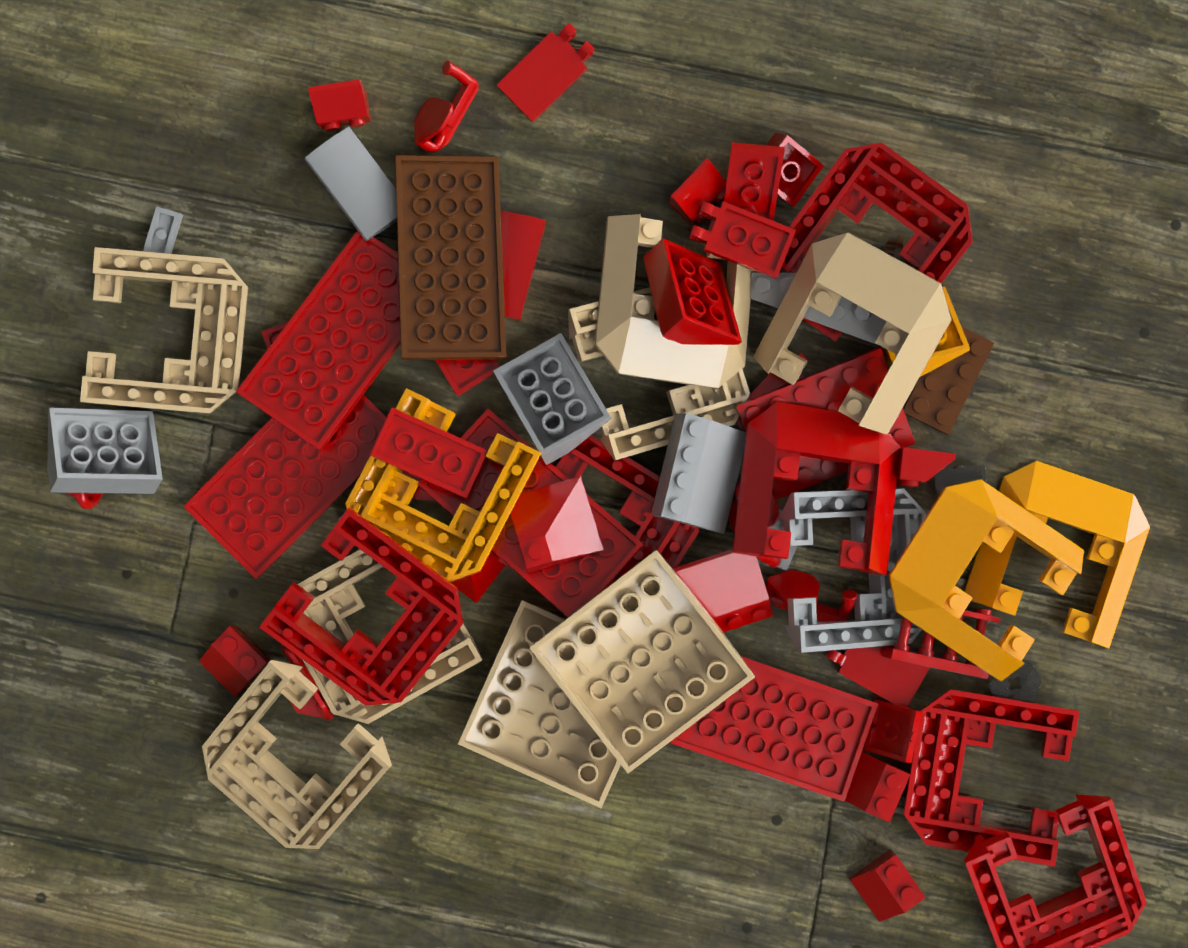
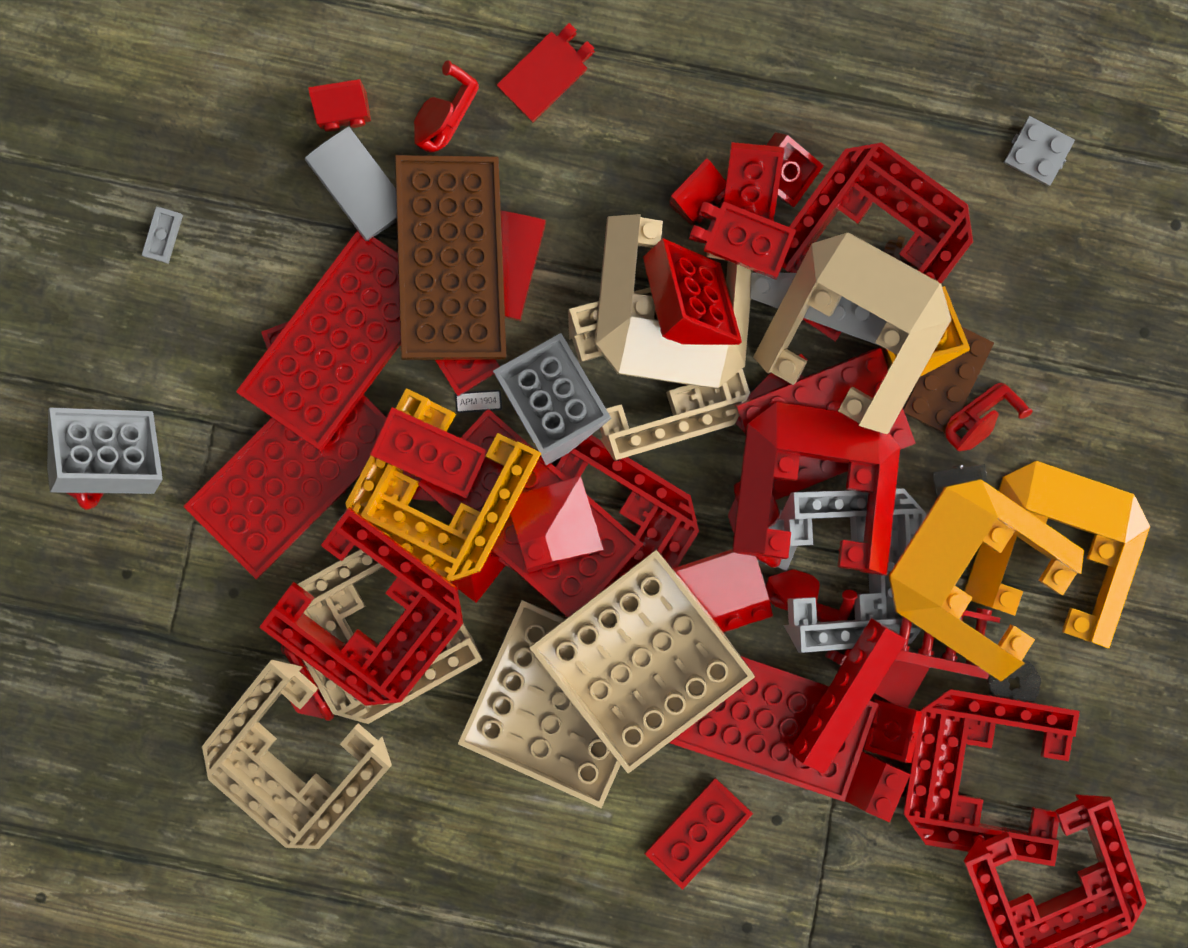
(218, 332): tan slope -> none
(234, 660): red slope -> none
(478, 401): none -> white sticker
(698, 833): none -> red plate
(699, 473): light grey slope -> none
(847, 696): none -> red brick
(887, 887): red slope -> none
(920, 465): red slope -> none
(978, 428): none -> red piece
(1039, 151): none -> light grey plate

